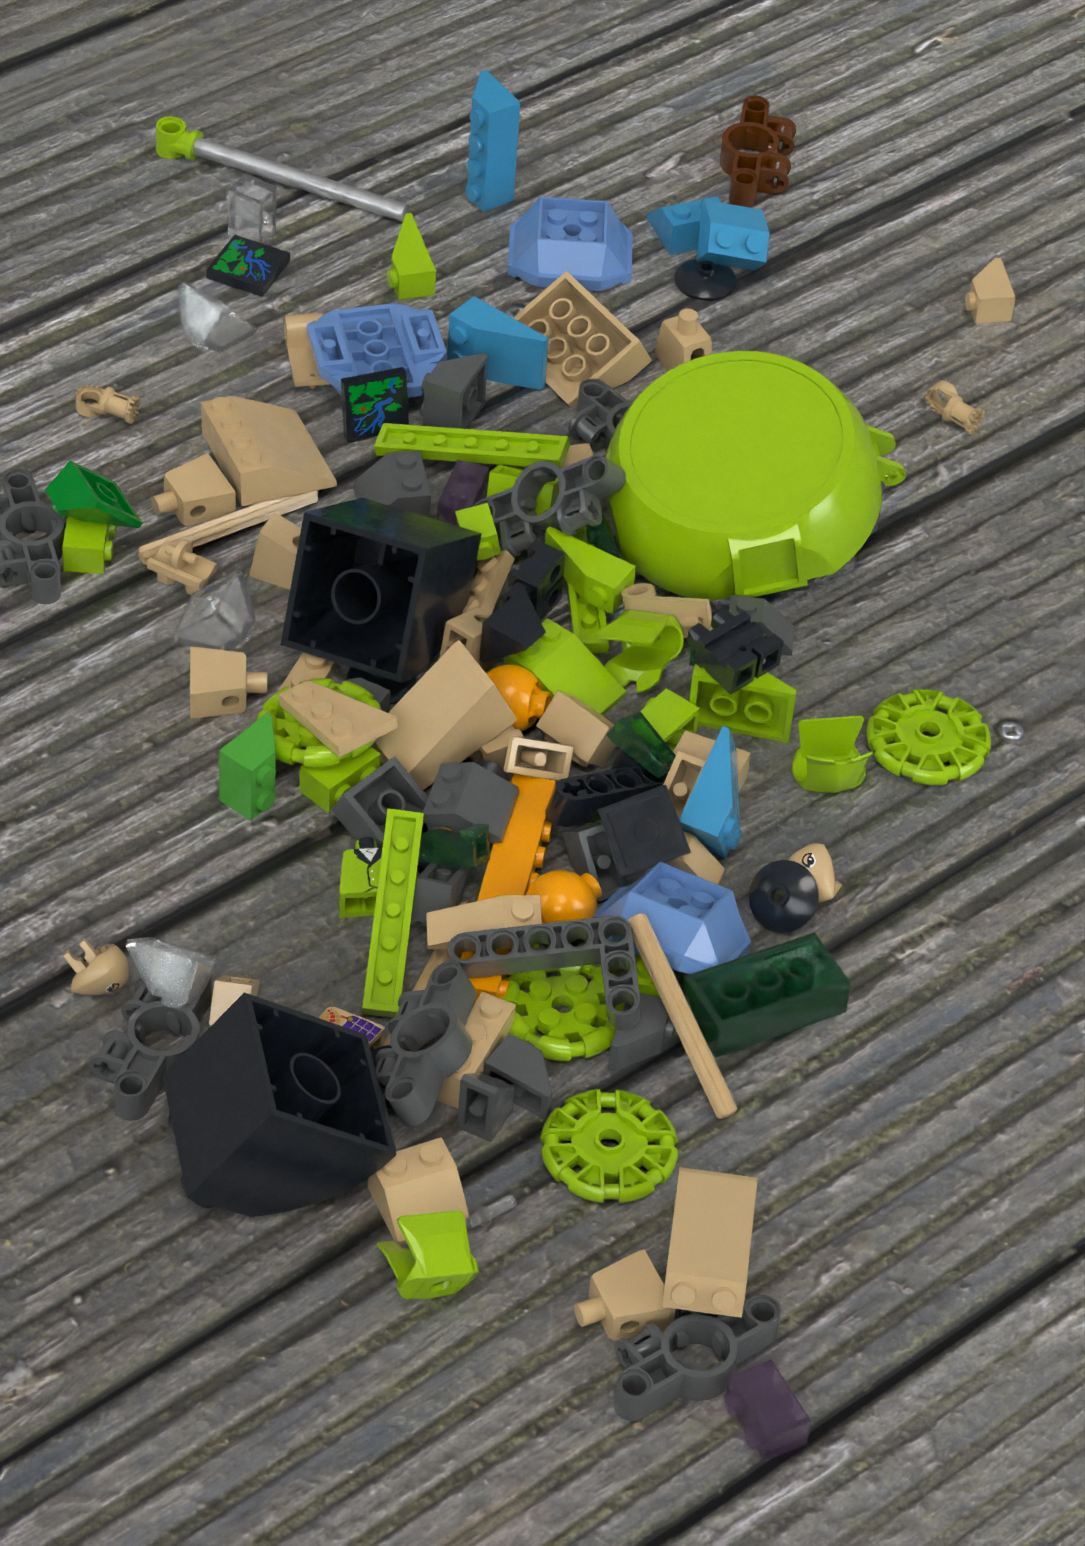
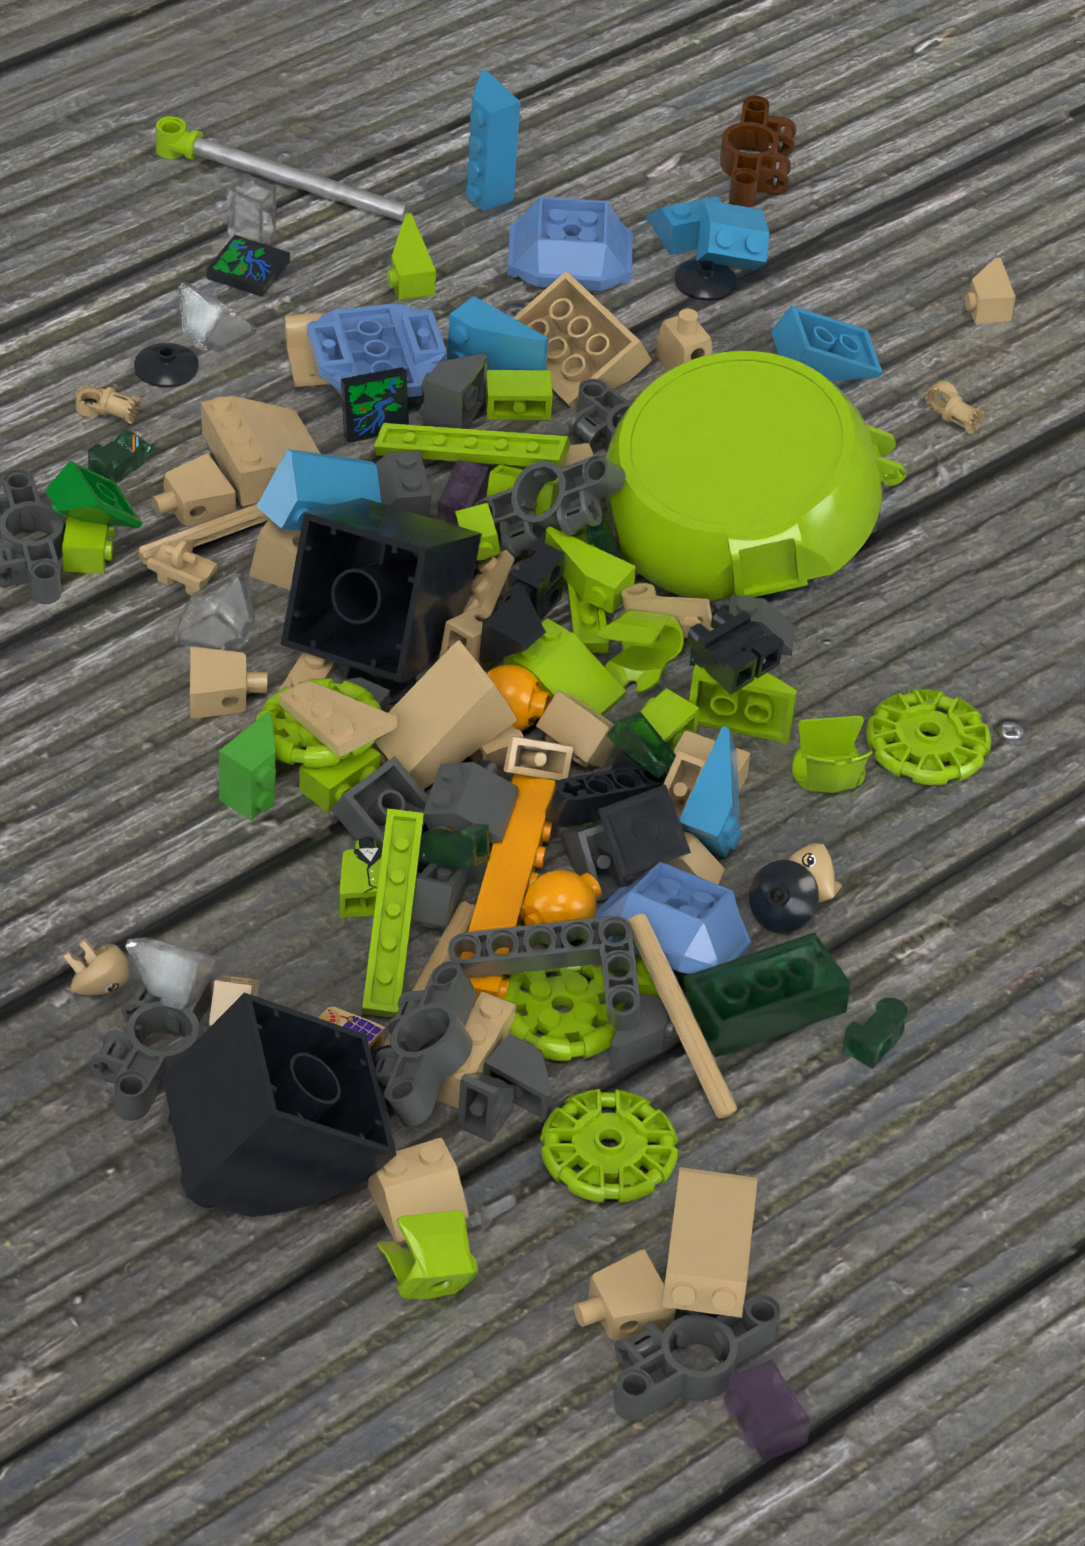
(119, 456): none -> clear green leg
(166, 365): none -> black dish
(315, 481): none -> dark azure slope
(482, 915): tan slope -> none
(518, 395): none -> lime brick
(826, 345): none -> dark azure slope
(878, 1034): none -> clear green leg

